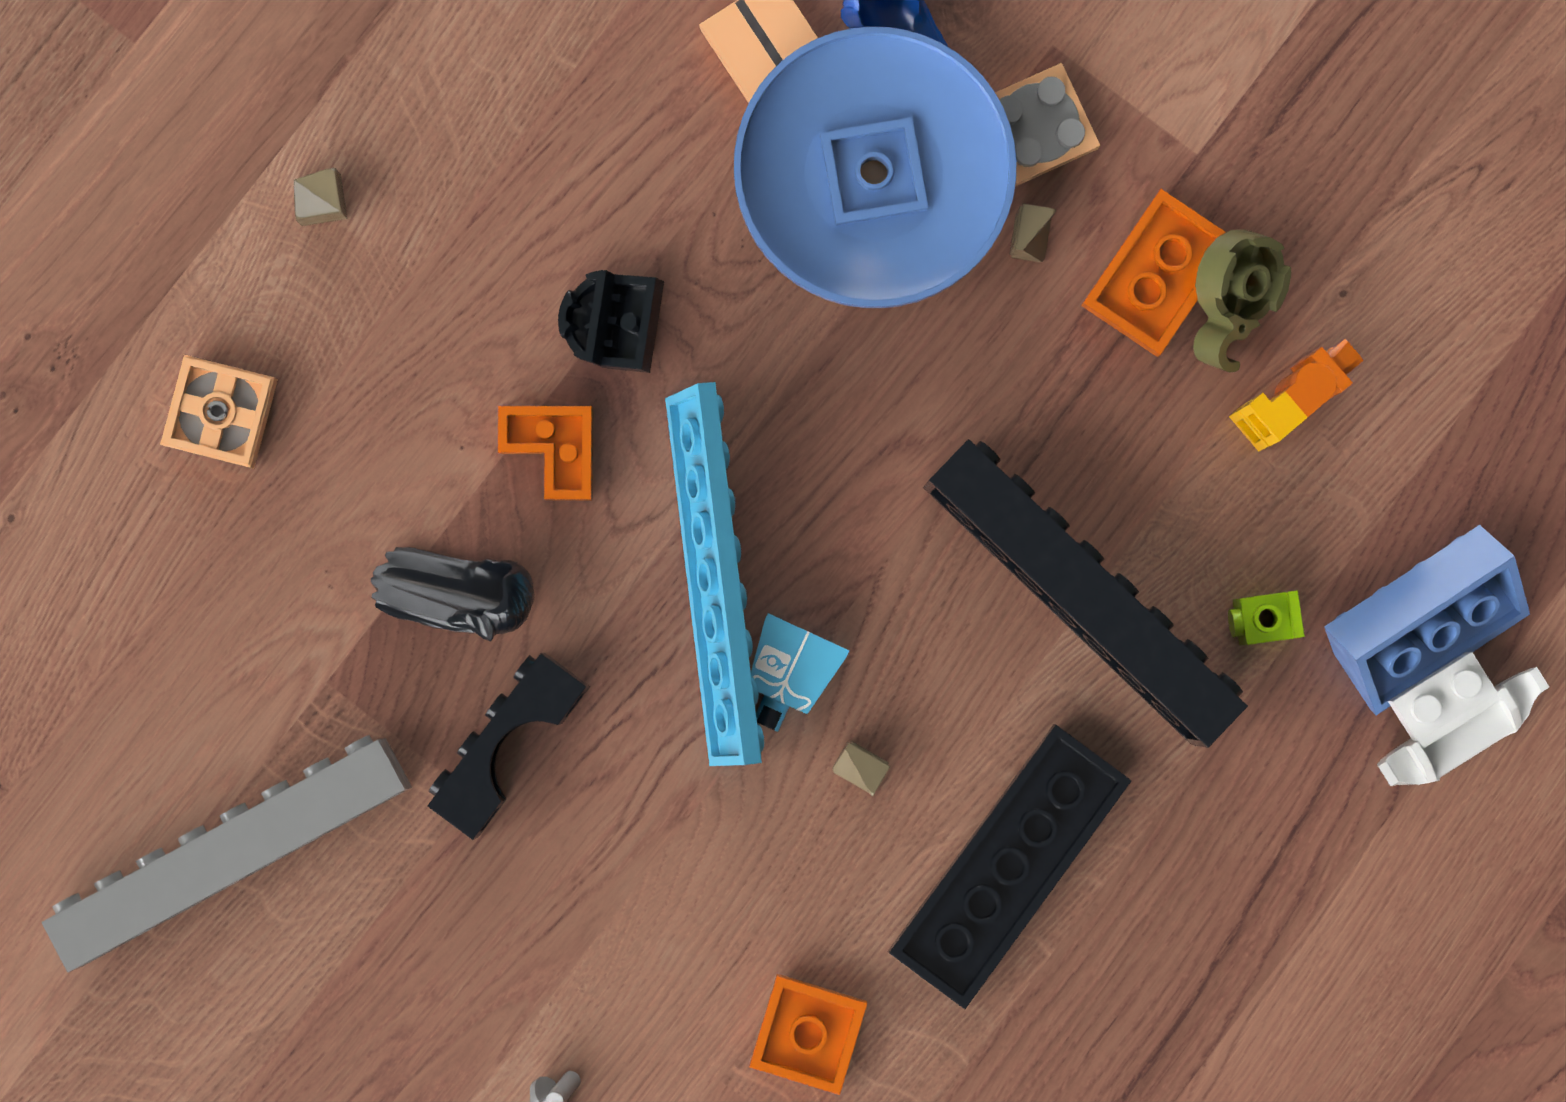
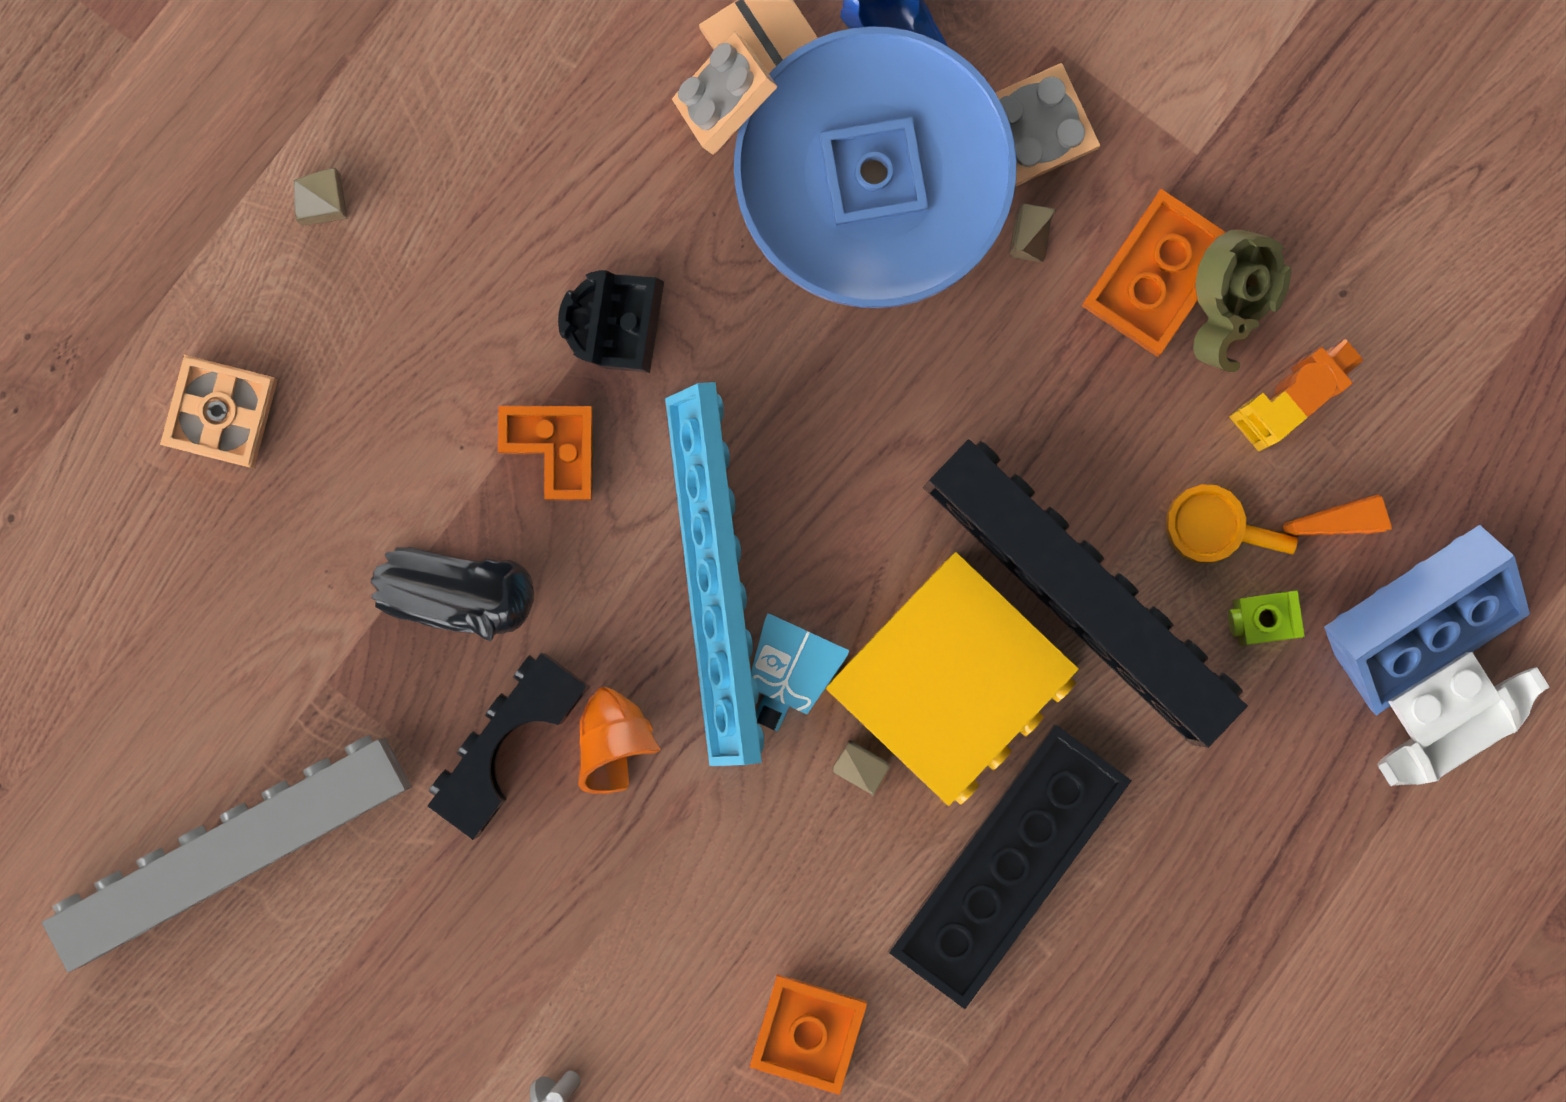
(608, 733): none -> orange helmet
(724, 93): none -> piece
(953, 680): none -> yellow panel
(1211, 523): none -> light orange piece
(1356, 517): none -> orange slope

